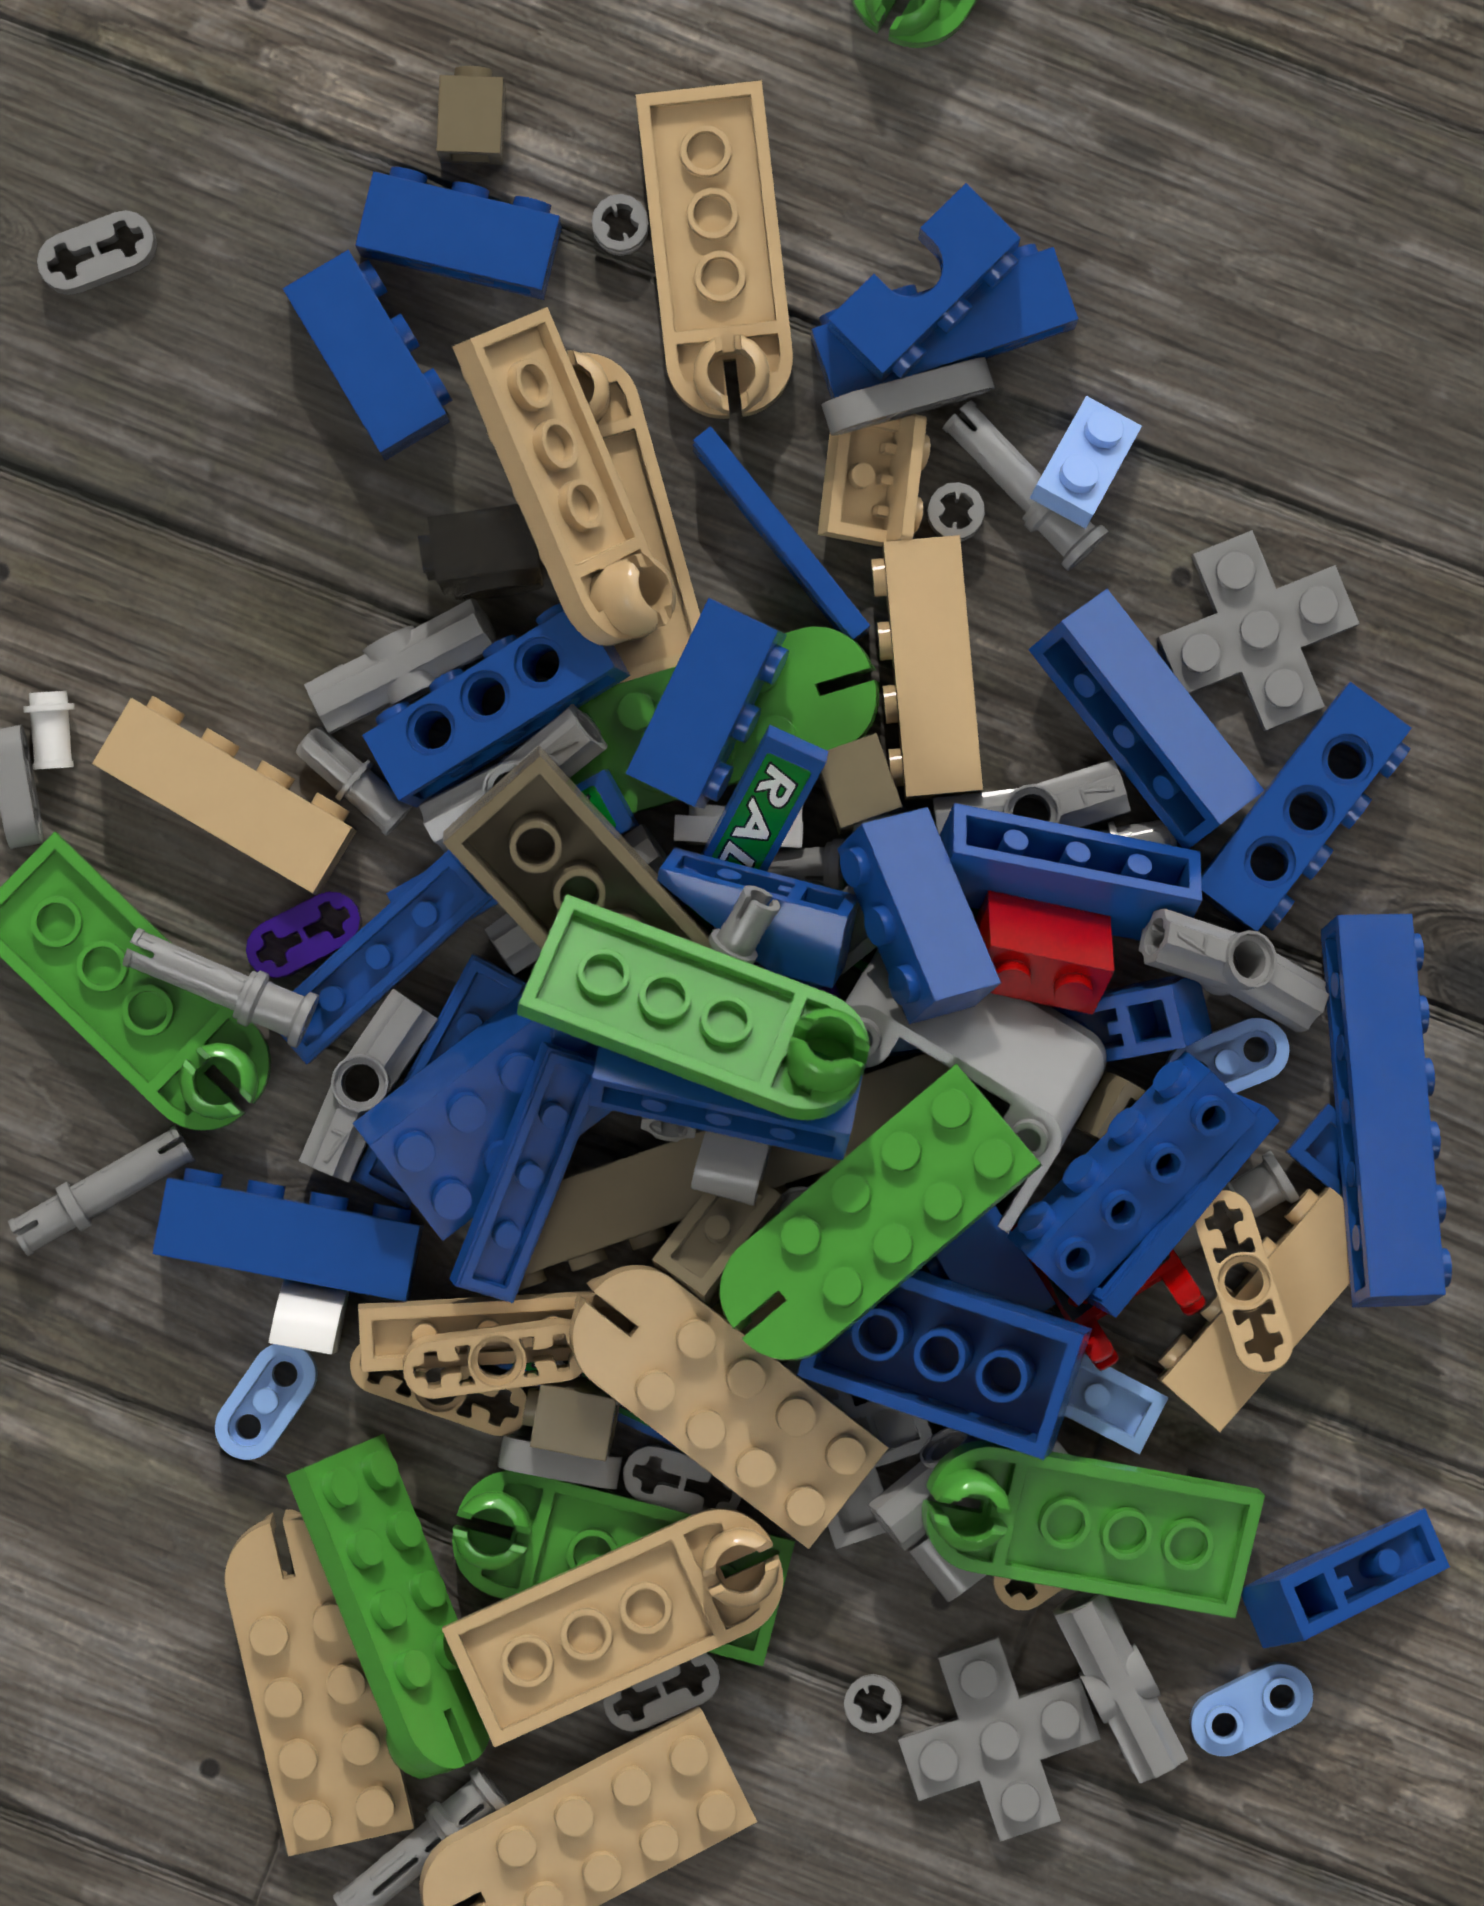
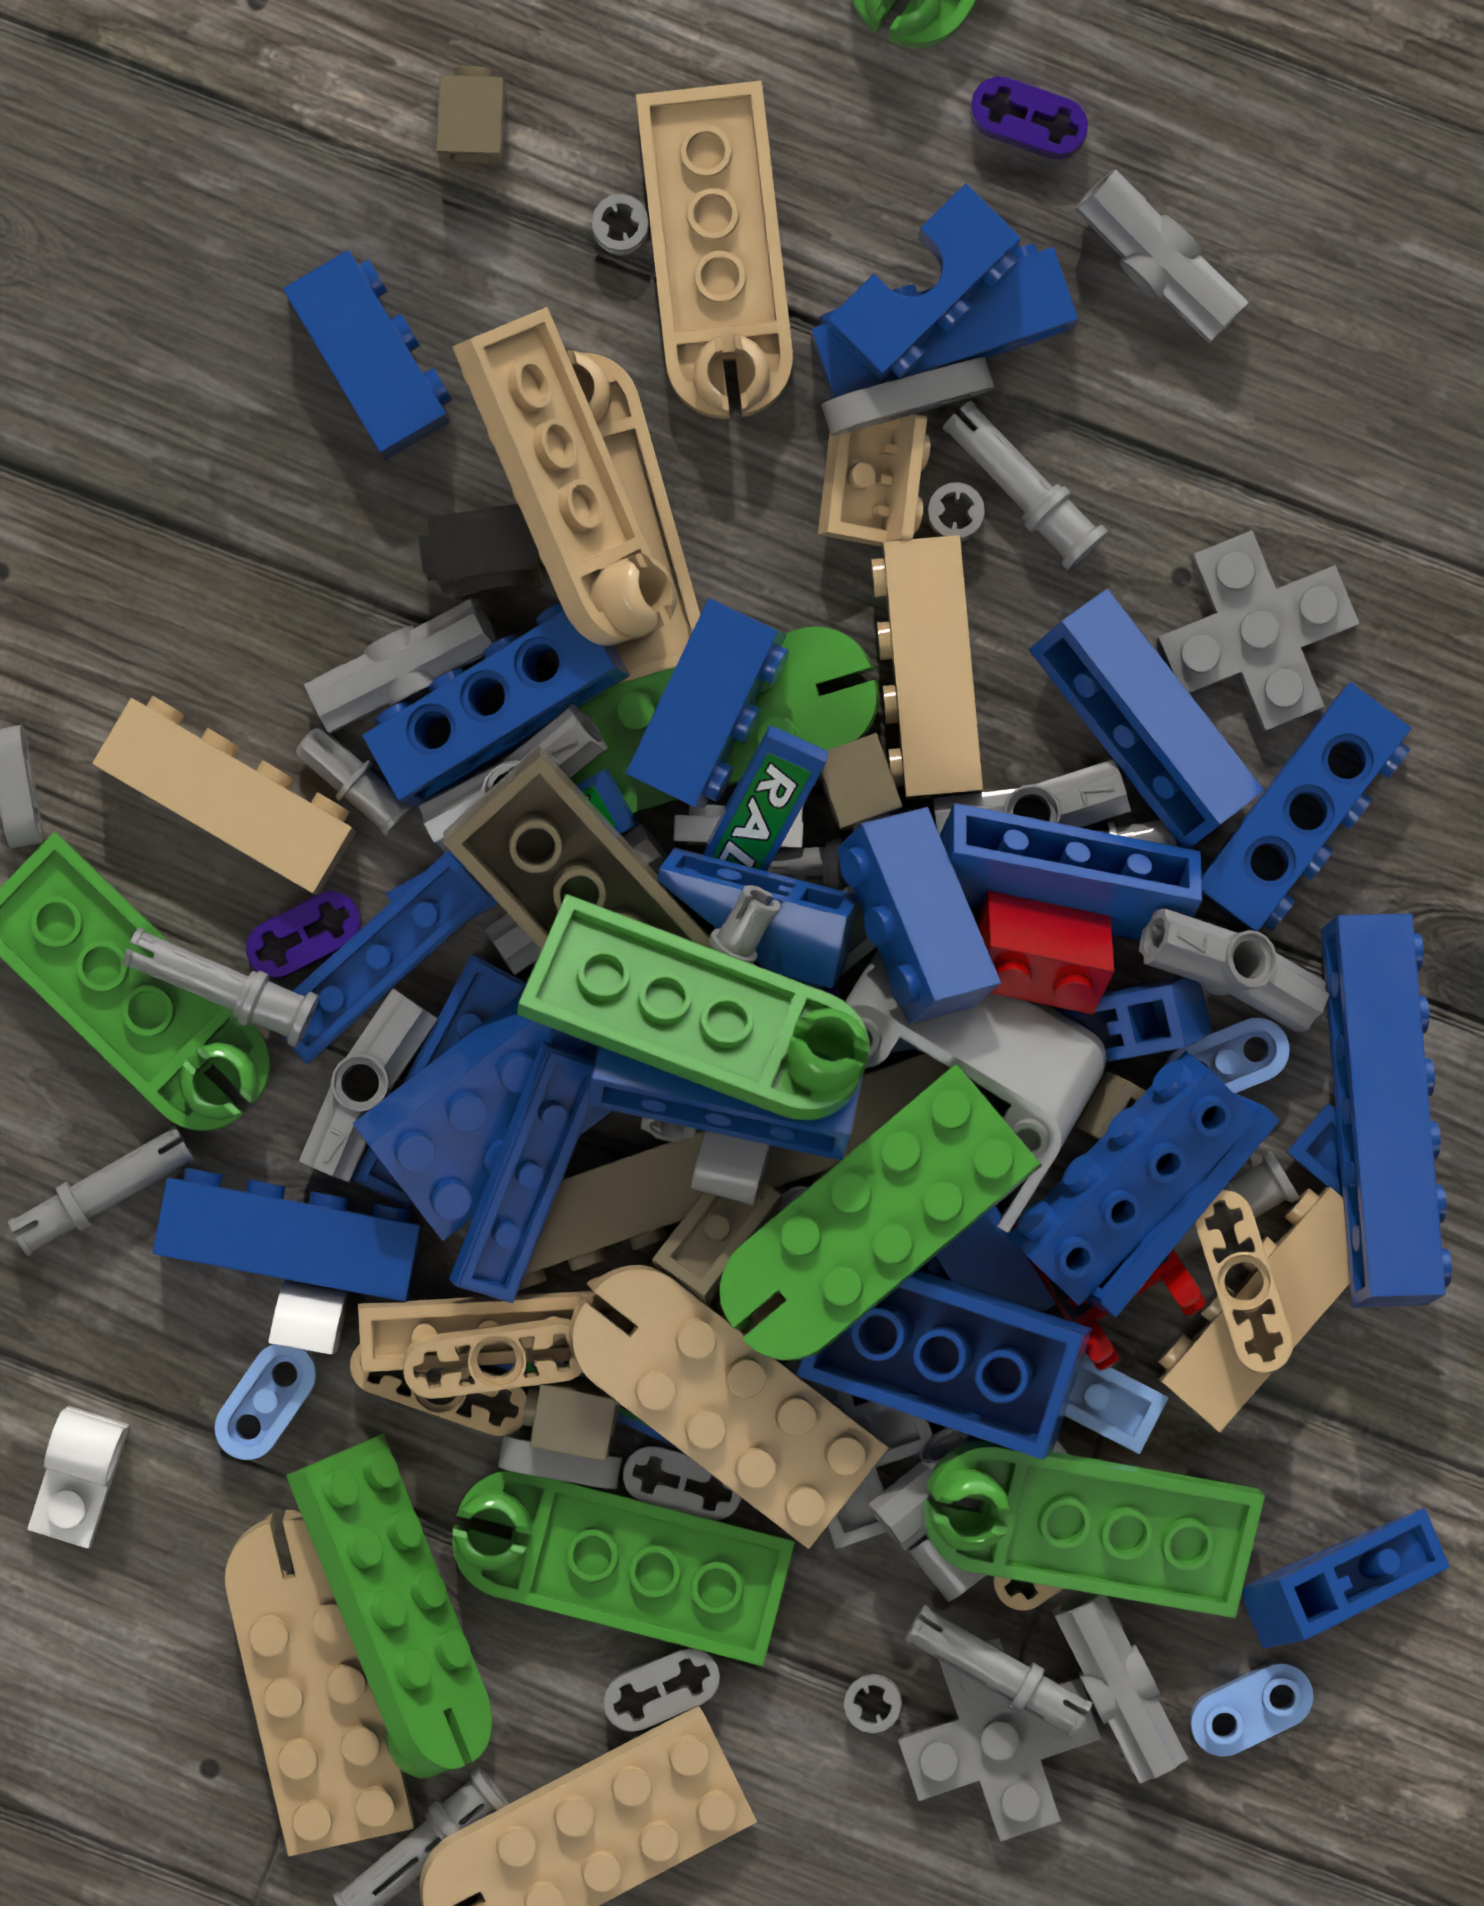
(50, 729): white pin -> none
(77, 1476): none -> white plate
(90, 238): light grey beam -> none
(459, 232): blue brick -> none
(614, 1621): tan plate -> none
(779, 535): blue tile -> none
(999, 1672): none -> light grey pin
(1034, 103): none -> dark purple beam
(1085, 462): light blue plate -> none
(1160, 256): none -> light grey piece

